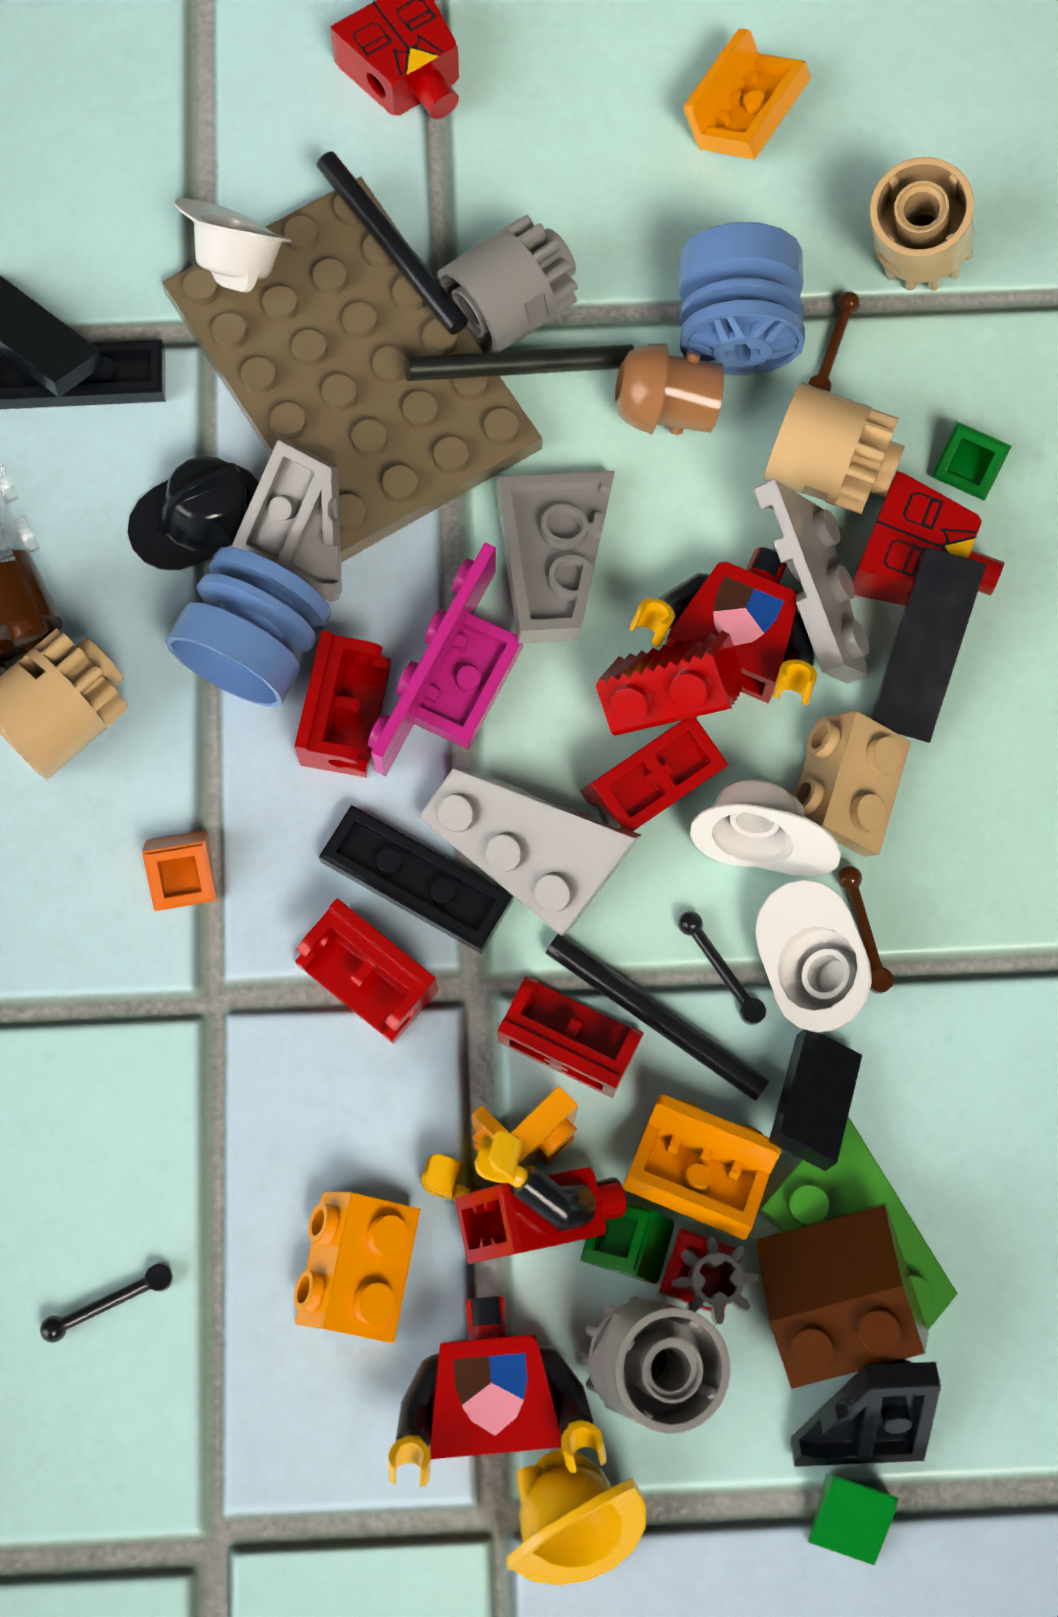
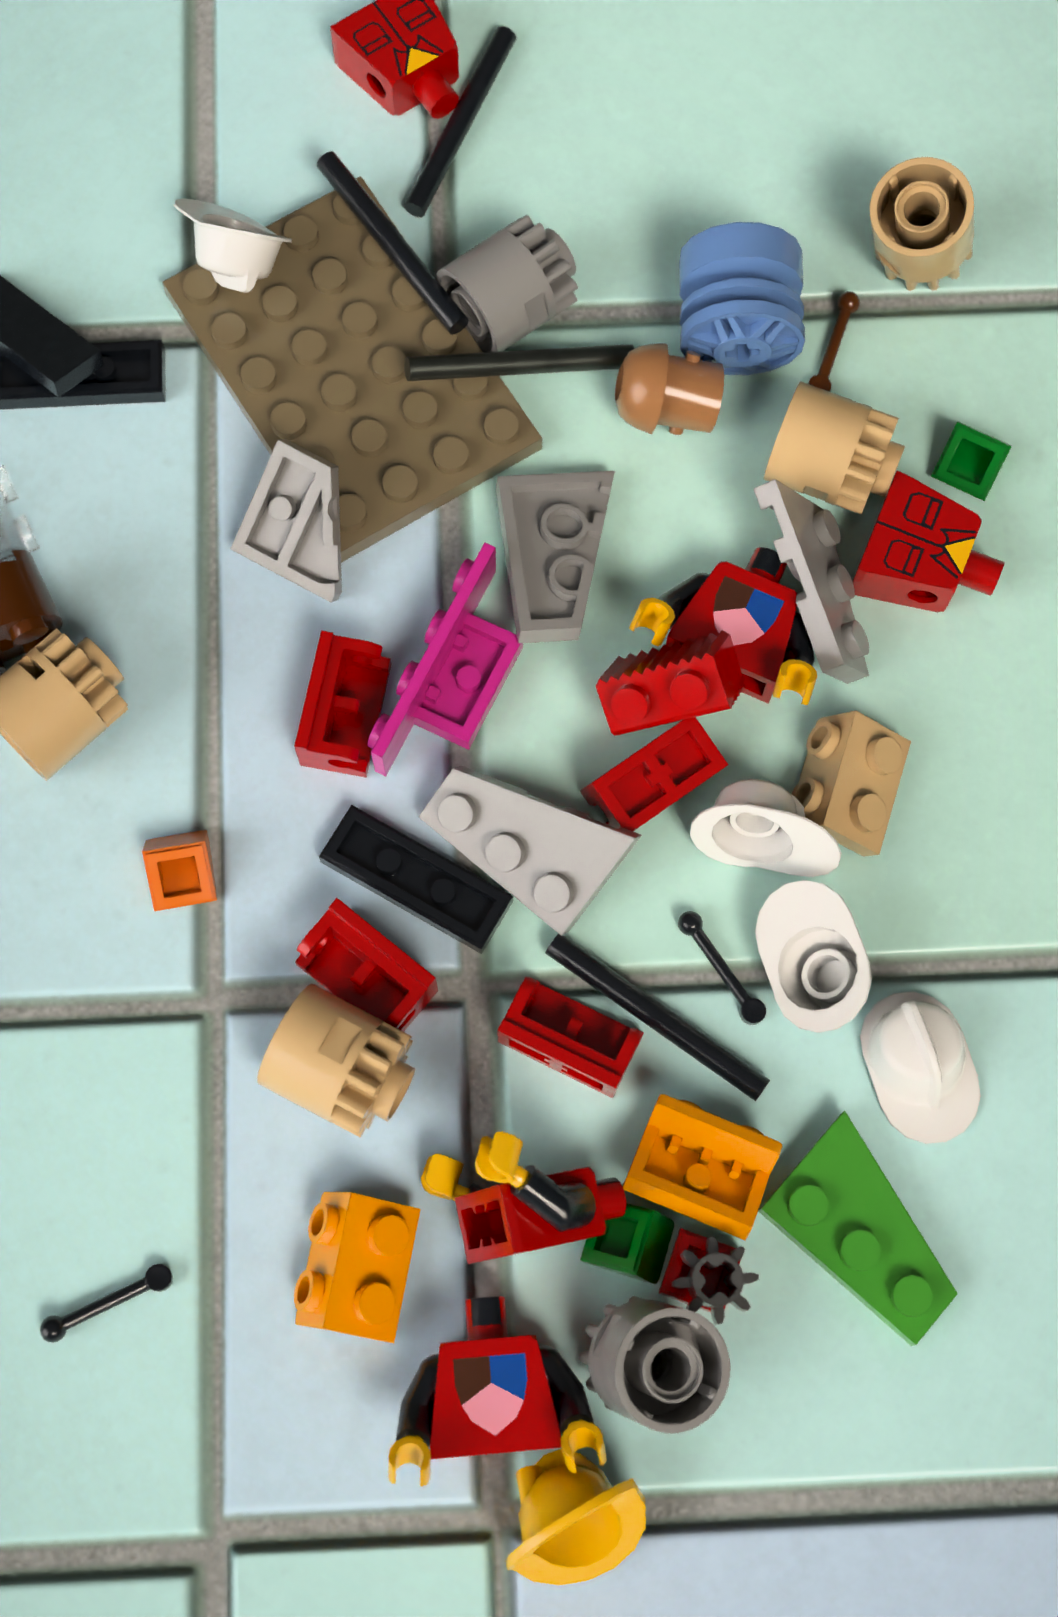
(191, 513): black piece -> none
(249, 626): medium blue wheel -> none
(337, 1061): none -> tan gear
(460, 122): none -> black bar
(543, 1132): light orange bracket -> none
(743, 98): light orange bracket -> none
(816, 1099): black tile -> none
(840, 1296): reddish brown slope -> none
(850, 879): reddish brown hinge -> none
(852, 1519): green slope -> none
(873, 1418): black wing -> none
(920, 1067): none -> white piece
(927, 643): black tile -> none

